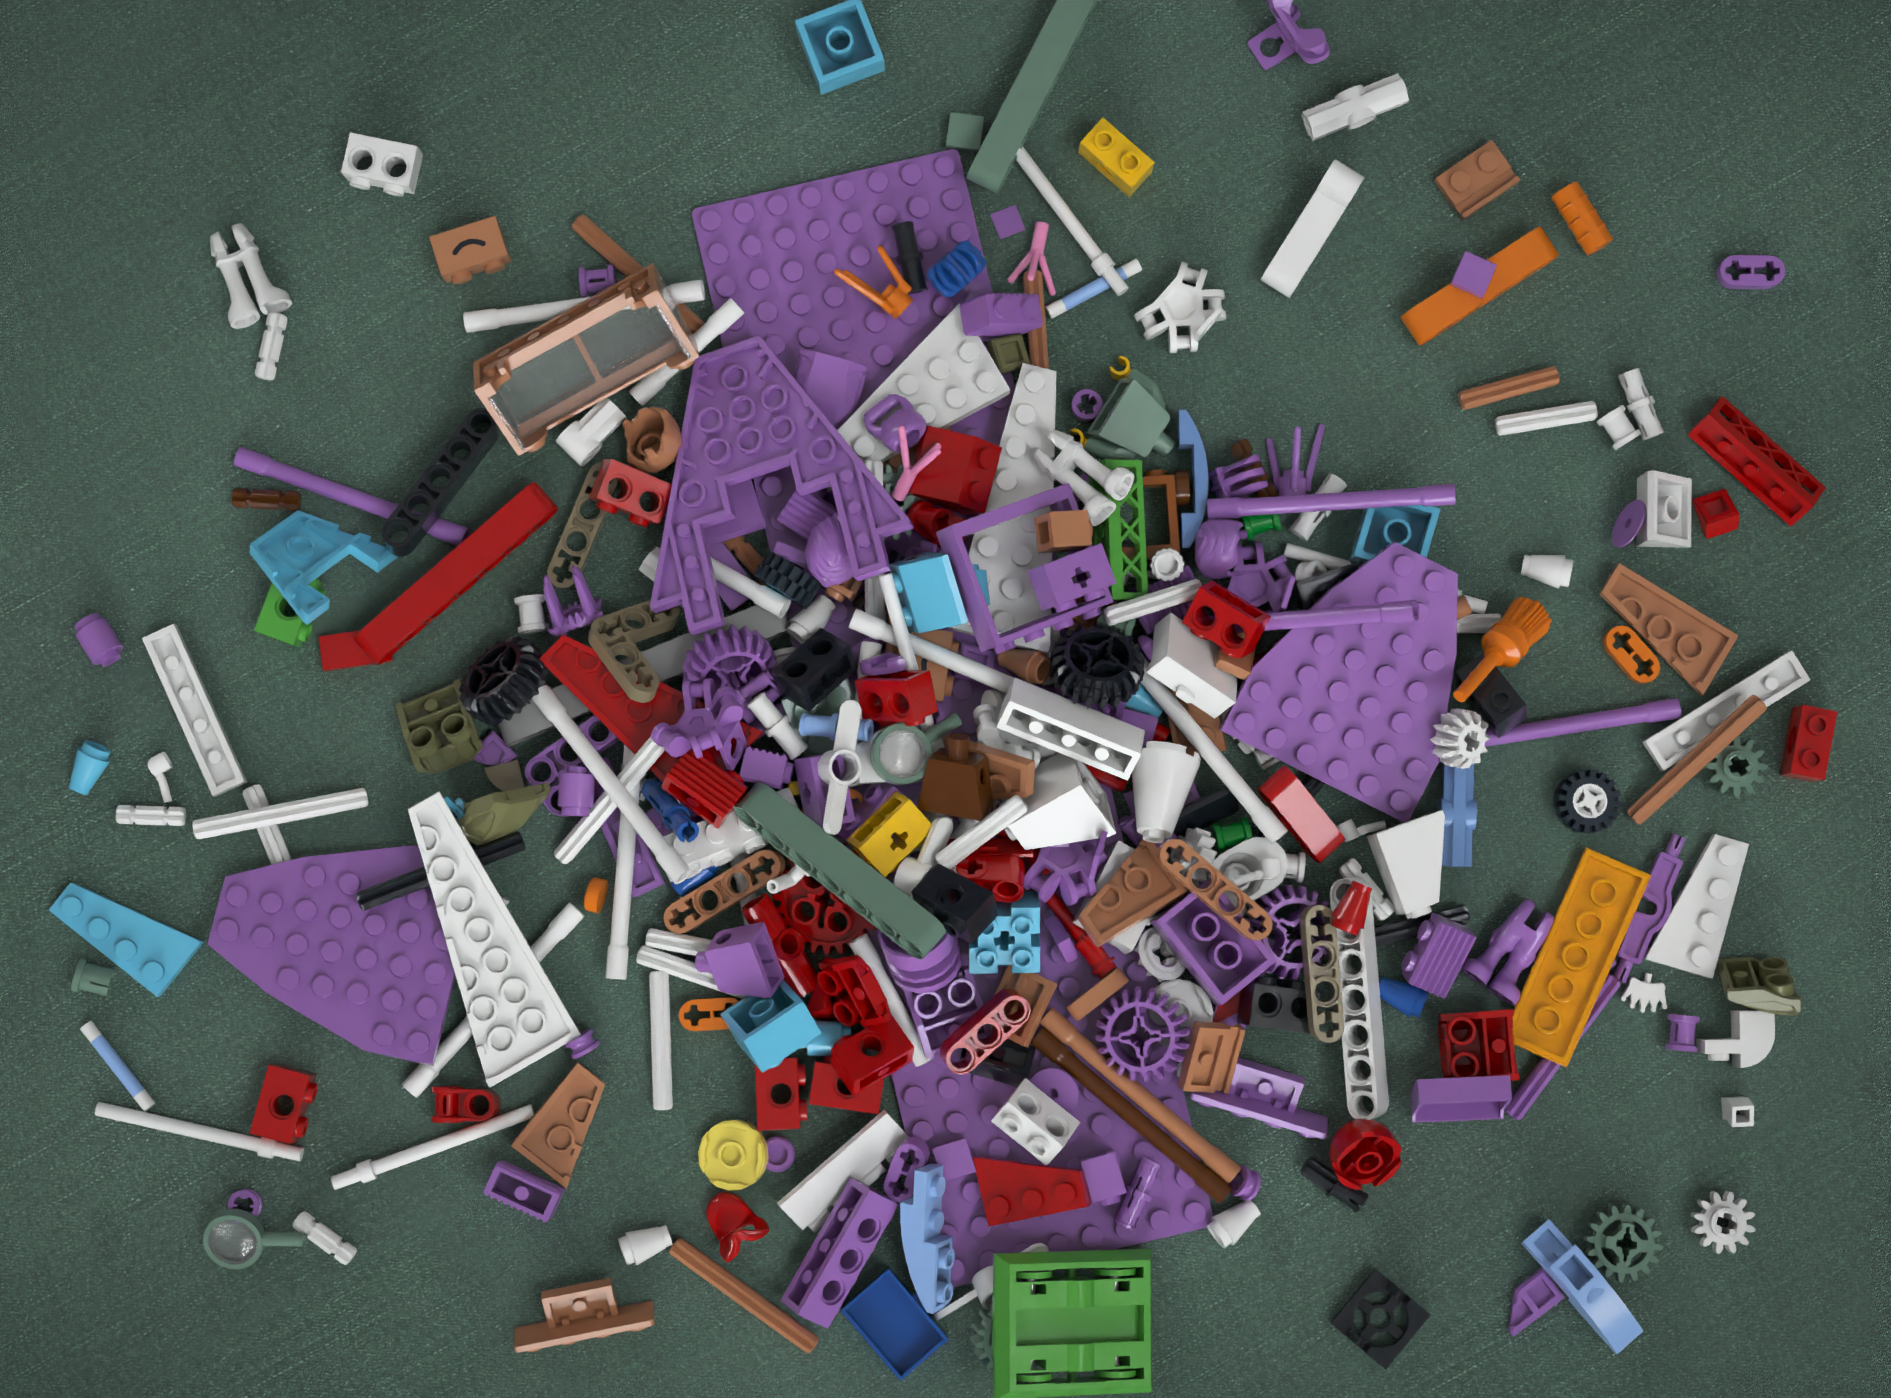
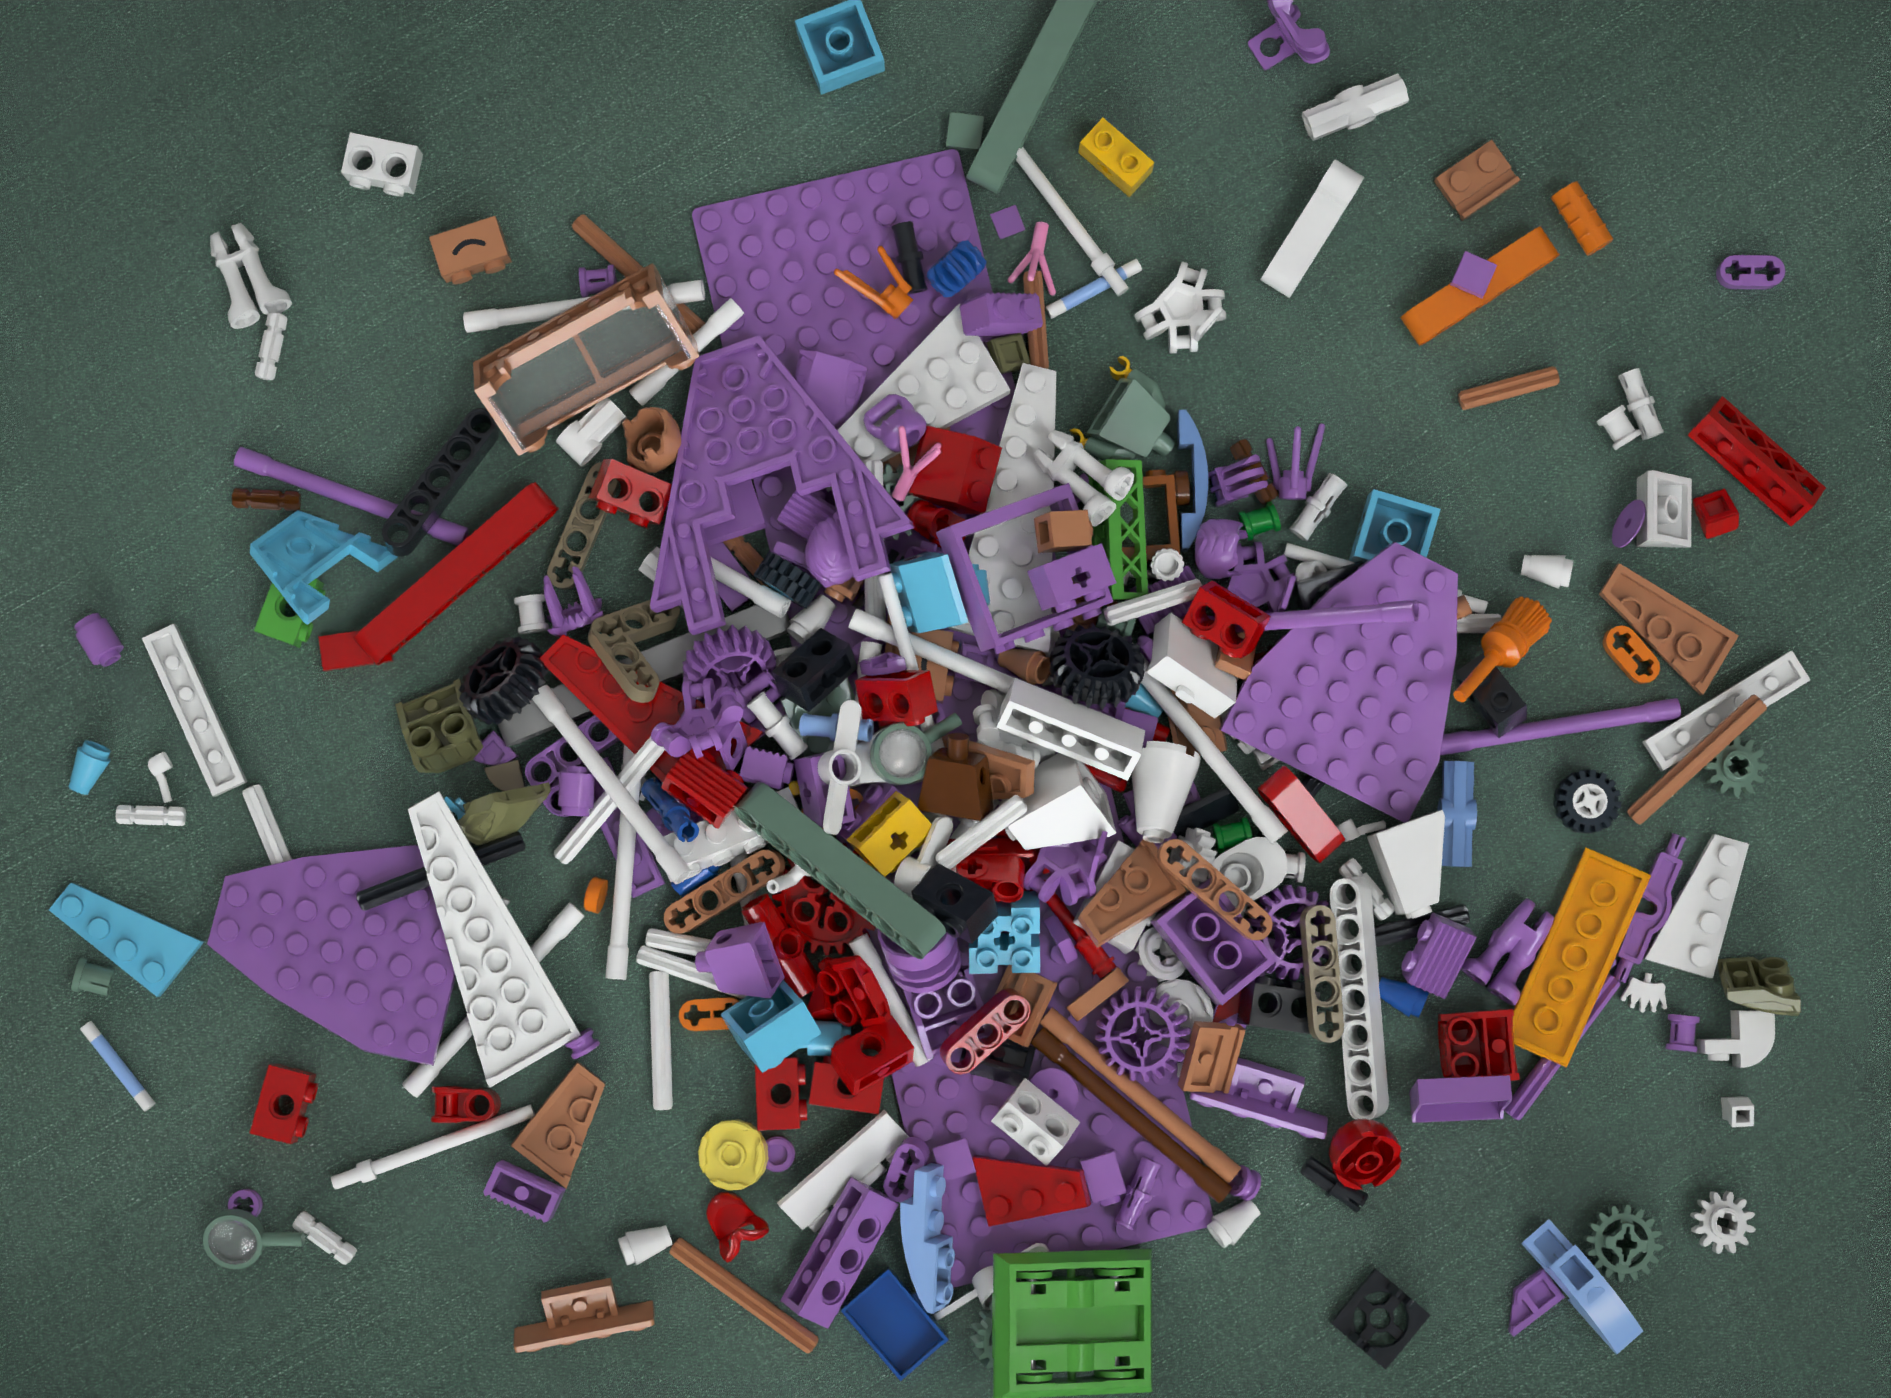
(263, 1146): white bar -> none
(280, 813): white axle -> none
(1076, 401): medium lavender bush -> none
(1269, 870): white hand -> none
(1352, 909): red cone -> none
(1425, 495): medium lavender piece -> none
(1460, 738): white gear -> none
(1546, 418): white axle -> none
(1808, 743): red brick -> none

